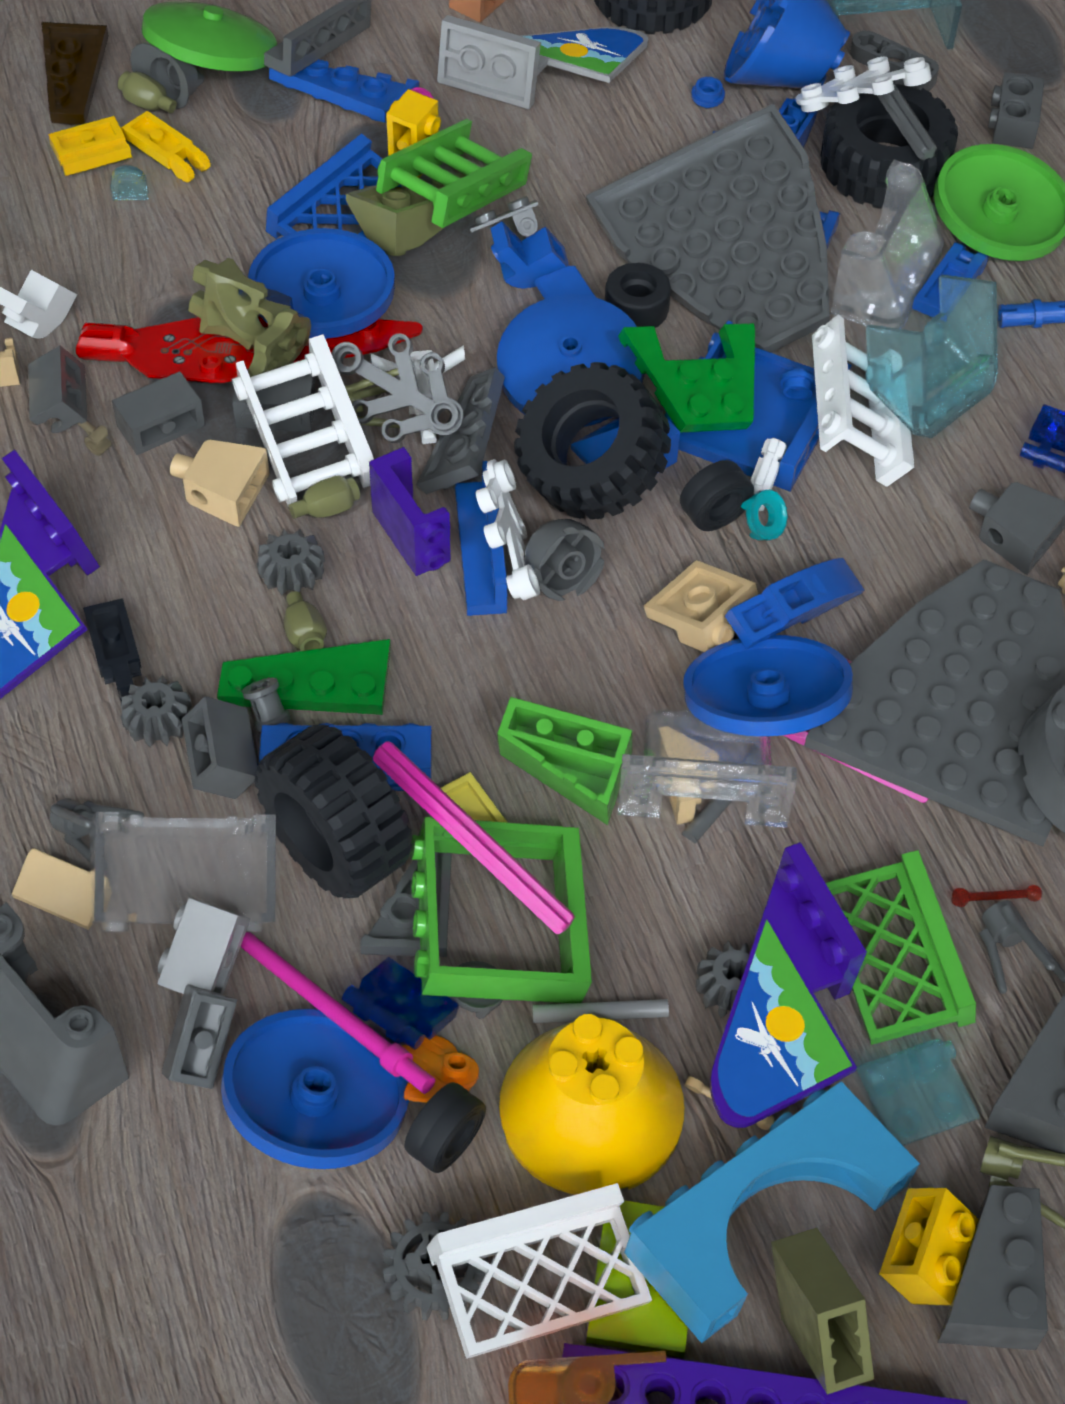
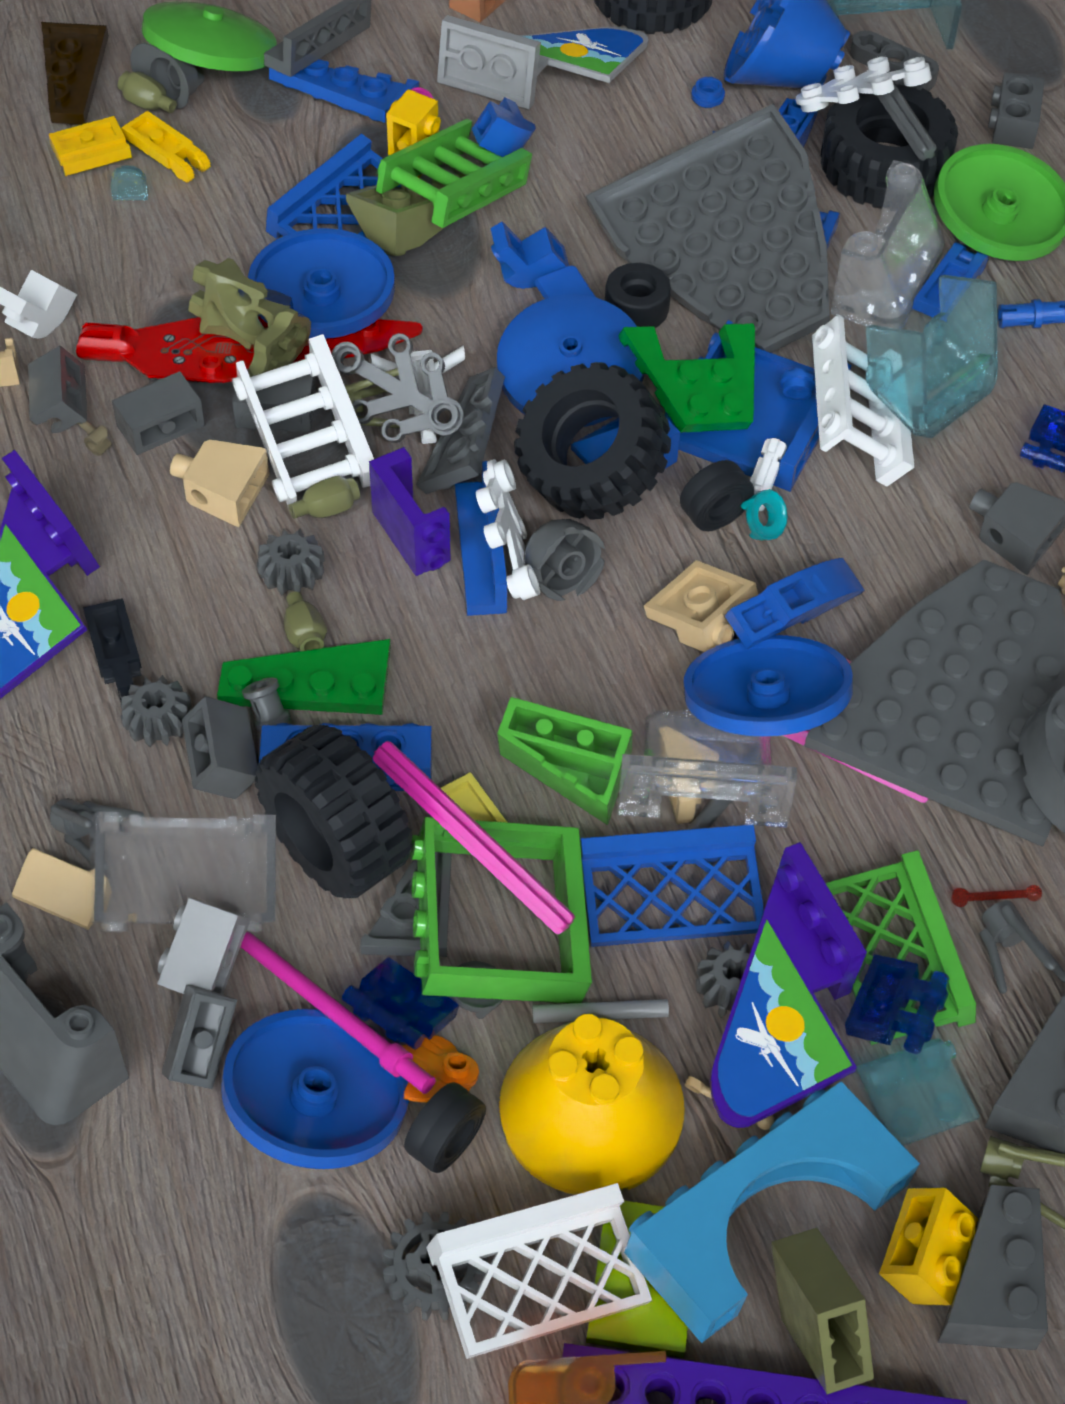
(502, 128): none -> blue brick
(521, 212): hinge -> none
(664, 850): none -> blue fence
(883, 1001): none -> clear blue plate

